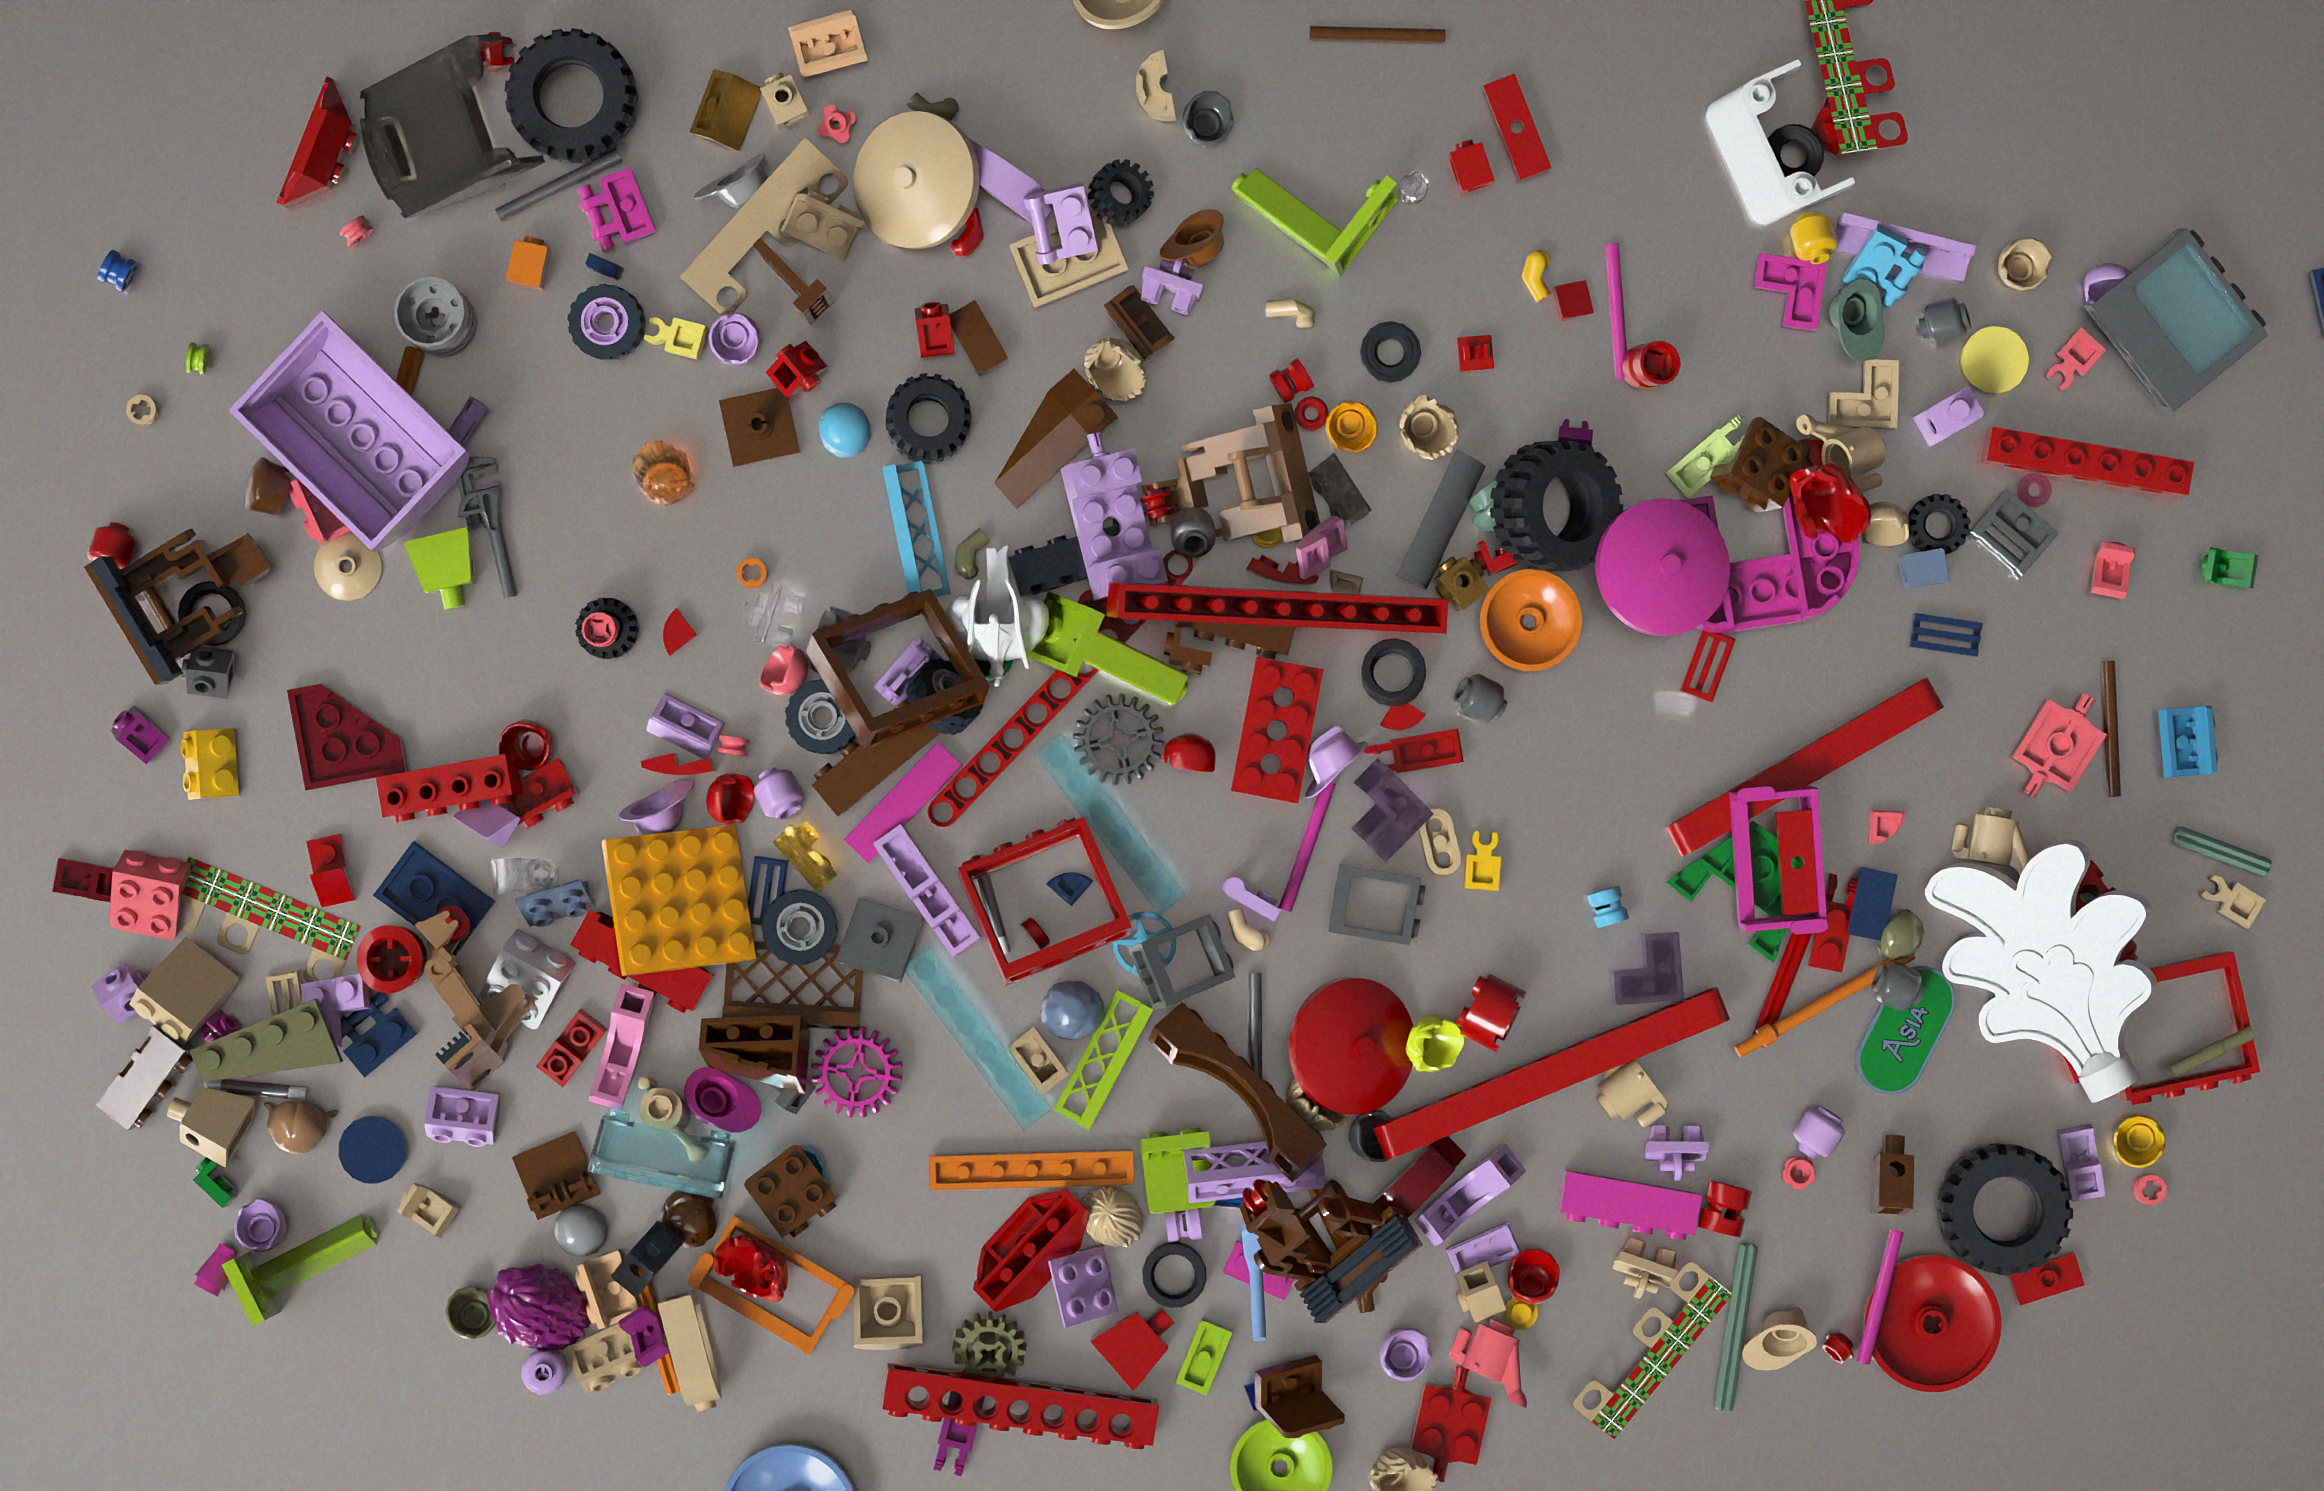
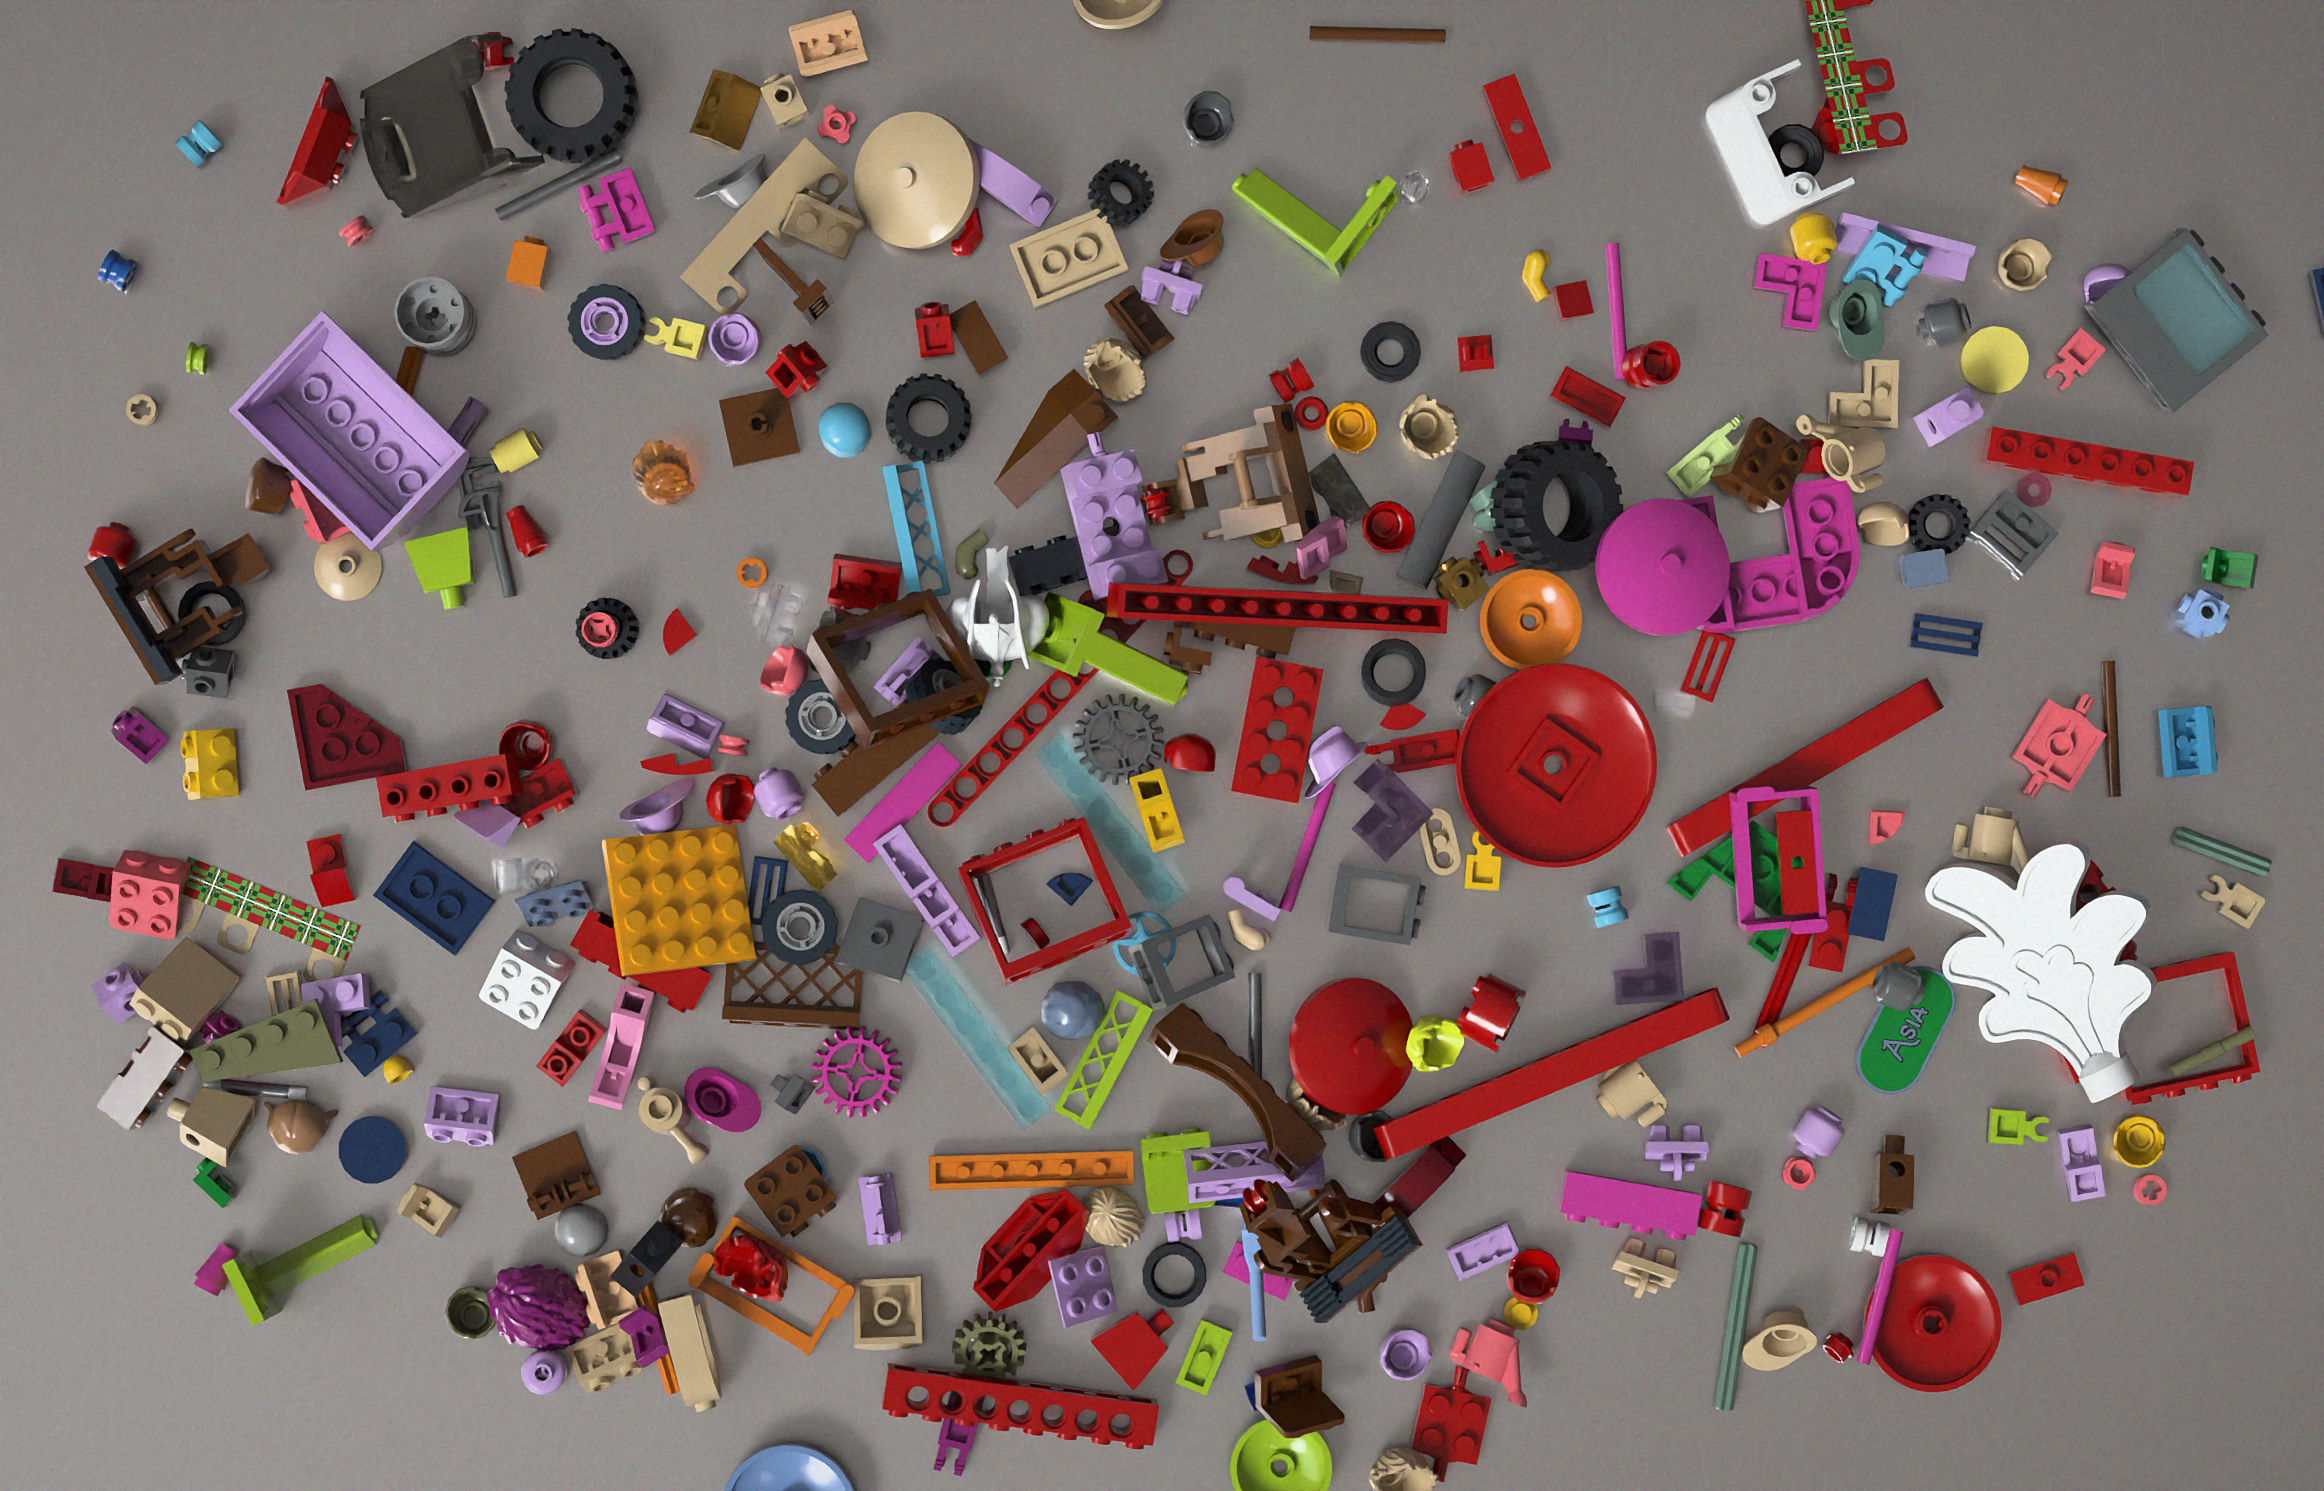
(198, 143): none -> medium azure wheel
(260, 1226): lavender hair -> none
(391, 958): red hat -> none
(396, 1069): none -> yellow hinge
(484, 1023): medium nougat container -> none
(516, 450): none -> light yellow brick
(527, 533): none -> red cone
(604, 266): dark blue tile -> none
(663, 1156): clear light blue windscreen -> none
(758, 1048): reddish brown wedge -> none
(863, 582): none -> red bracket
(880, 1209): none -> lavender hinge
(946, 108): olive arm -> none
(1072, 221): lavender plate -> none
(1149, 93): tan cylinder -> none
(1157, 810): none -> yellow brick
(1193, 532): flat silver head -> none
(1292, 307): tan arm -> none
(1388, 527): none -> red hair
(1469, 1194): lavender arch -> none
(1479, 1292): tan brick -> none
(1587, 397): none -> red plate
(1602, 776): none -> red dish
(1666, 1350): piece -> none
(1829, 502): red hair -> none
(1869, 1236): none -> white wheel
(1902, 936): olive hair -> none
(2010, 1126): none -> lime plate
(2043, 184): none -> orange cone
(2048, 1224): black tyre -> none
(2191, 614): none -> light blue brick

